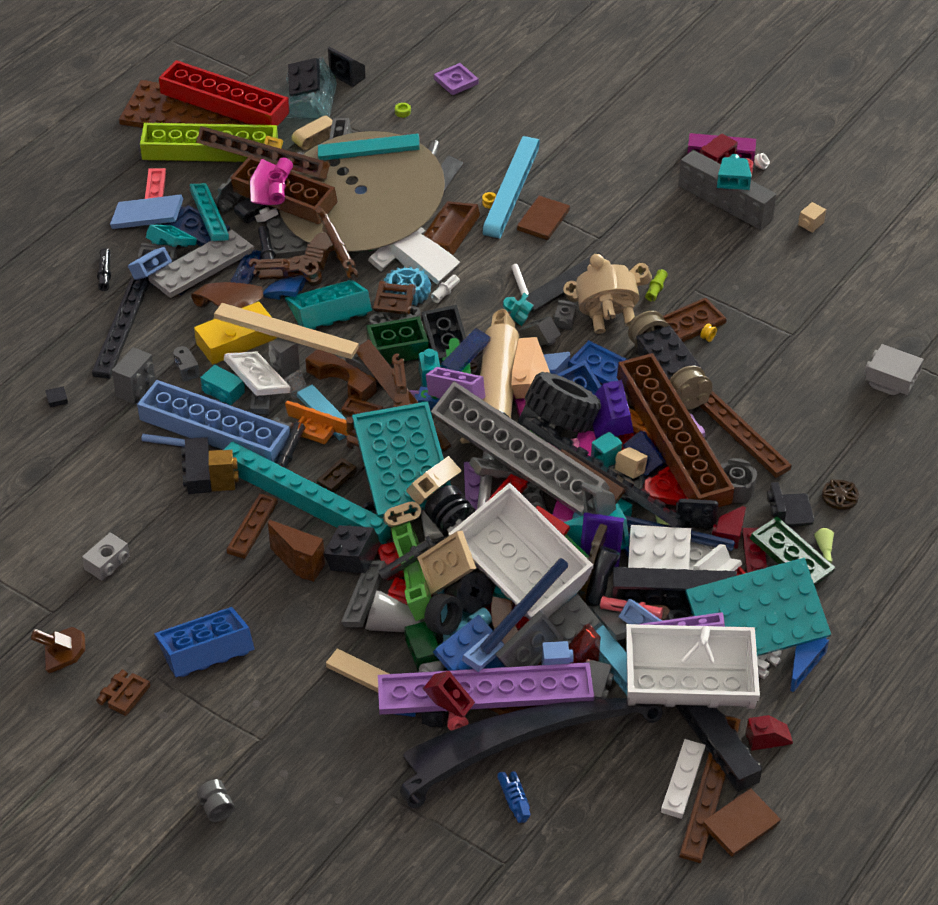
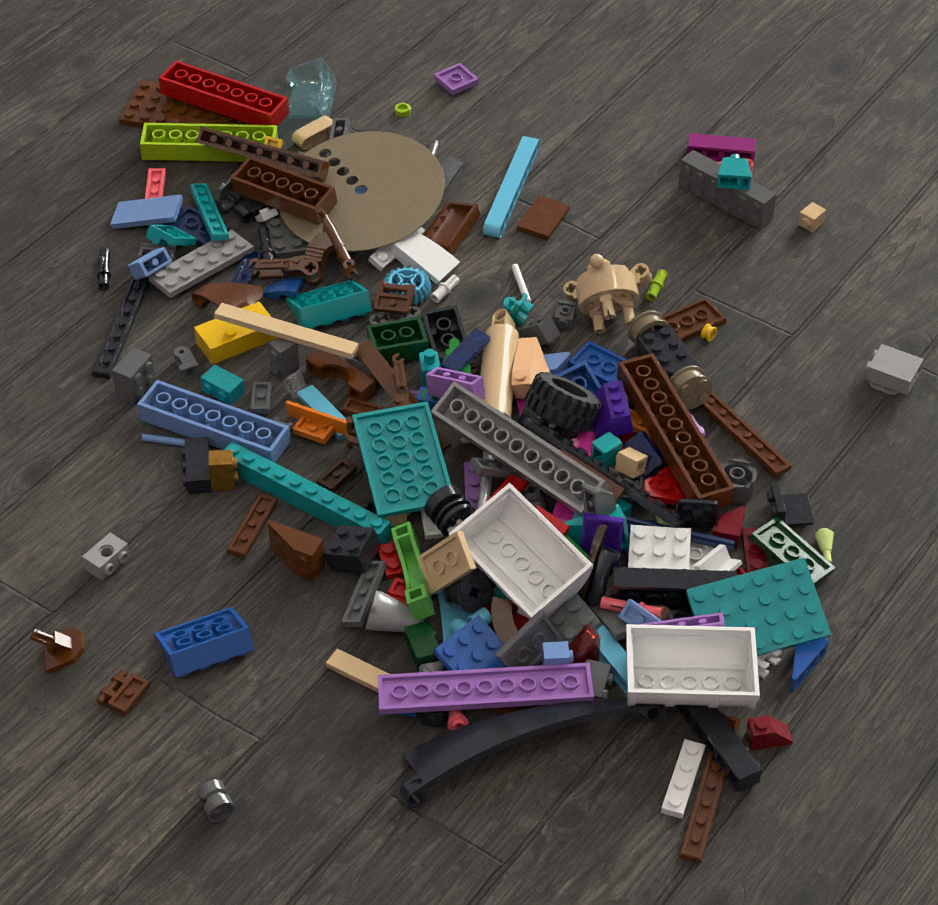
(56, 396): black tile -> none
(256, 373): white tile -> none
(269, 182): dark pink panel -> none
(285, 456): black pin -> none
(304, 77): black plate -> none
(345, 67): black slope -> none
(368, 147): teal tile -> none
(386, 572): black pin -> none
(400, 509): tan beam -> none
(433, 480): tan slope -> none
(449, 693): dark red slope -> none
(453, 616): black tyre -> none
(477, 658): medium blue plate -> none
(488, 199): yellow bush -> none
(515, 796): blue hinge -> none
(524, 606): dark blue axle -> none
(554, 288): black tile -> none
(703, 641): white plant -> none
(719, 147): dark red brick -> none
(741, 822): reddish brown tile -> none
(761, 161): white plate -> none
(840, 494): dark brown wheel -> none

